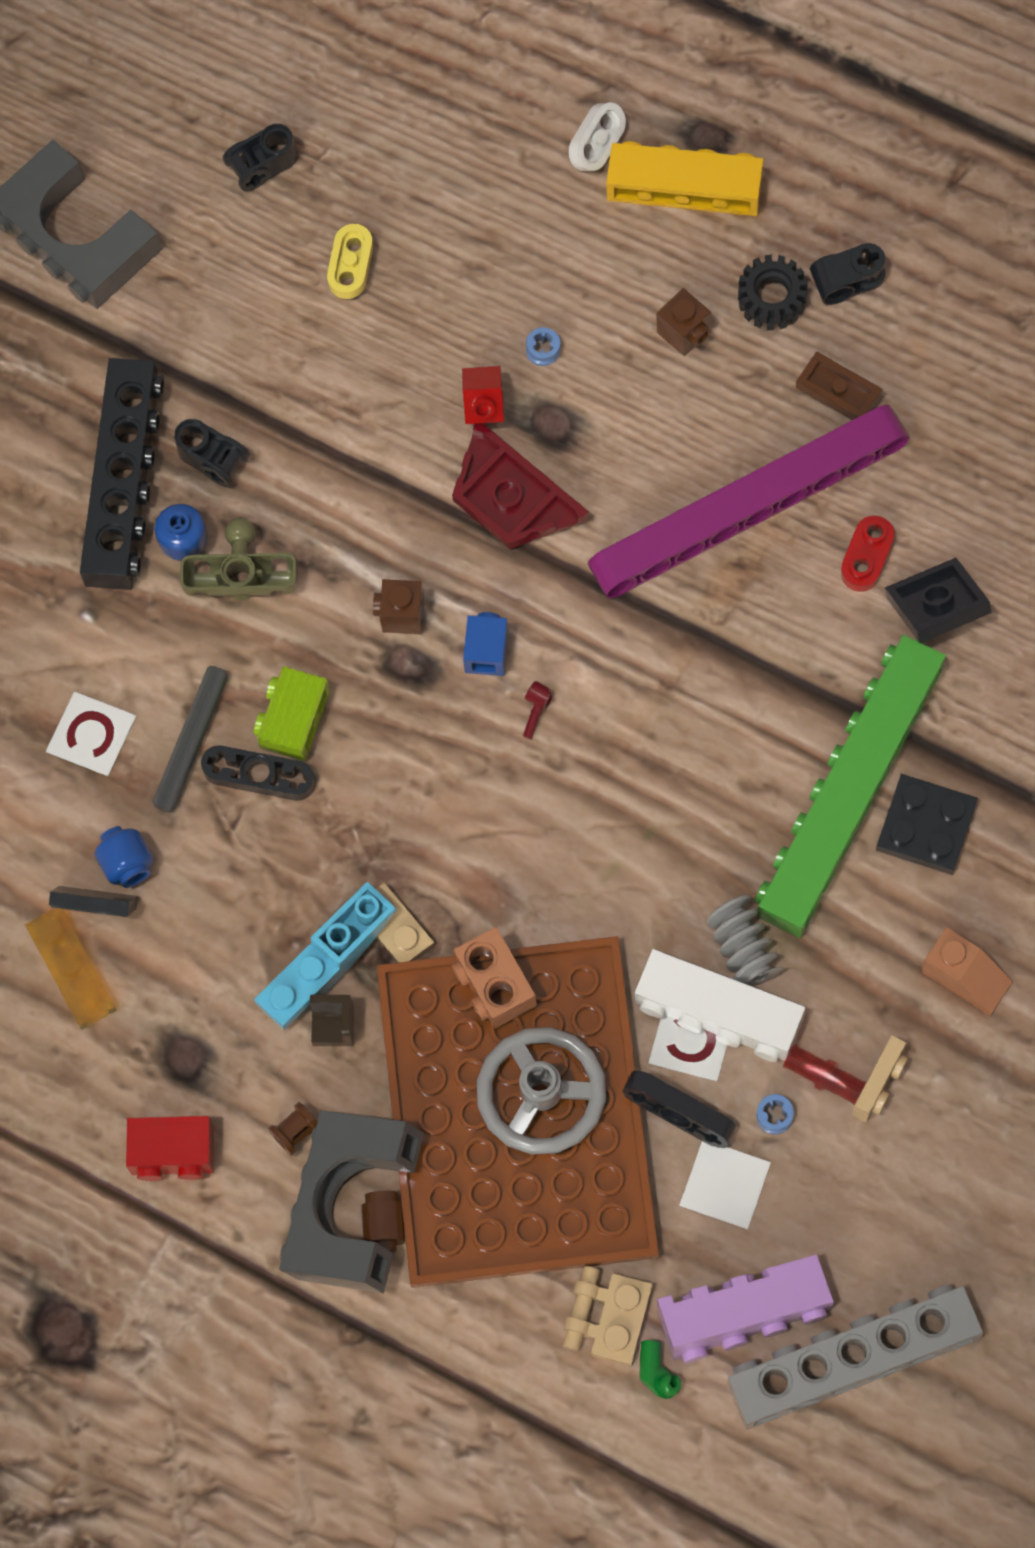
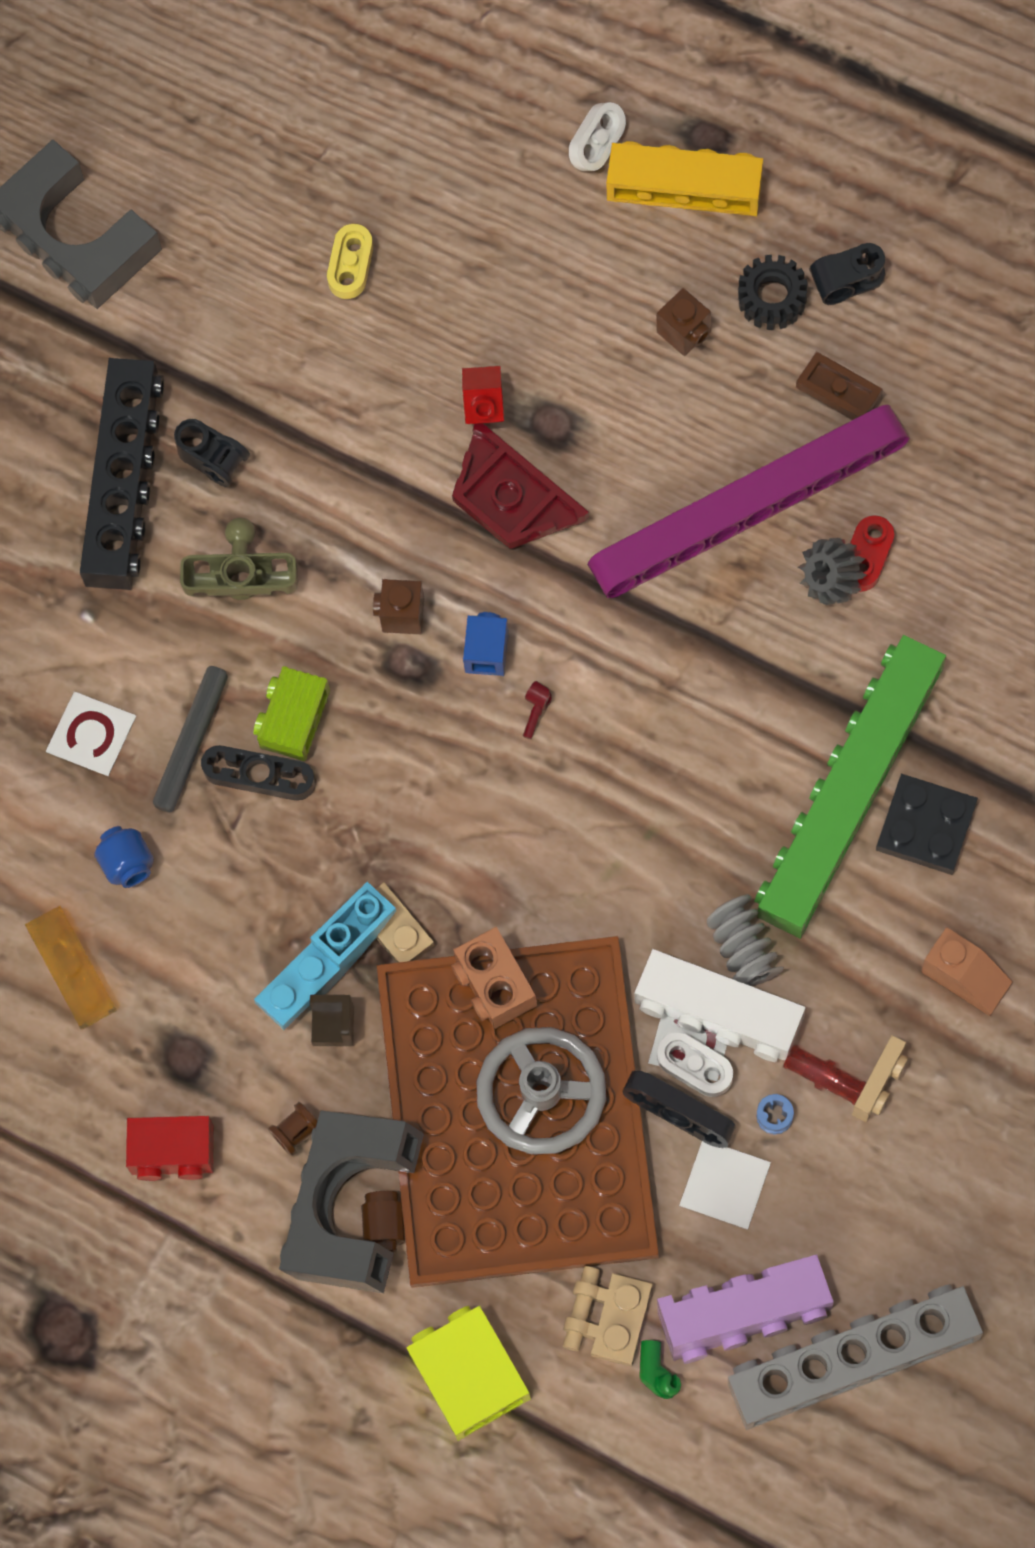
(92, 901): black tile -> none
(181, 531): blue head -> none
(259, 157): black piece -> none
(468, 1371): none -> neon yellow brick
(543, 358): medium blue bush -> none
(697, 1062): none -> white plate
(832, 571): none -> dark grey gear
(938, 600): black plate -> none

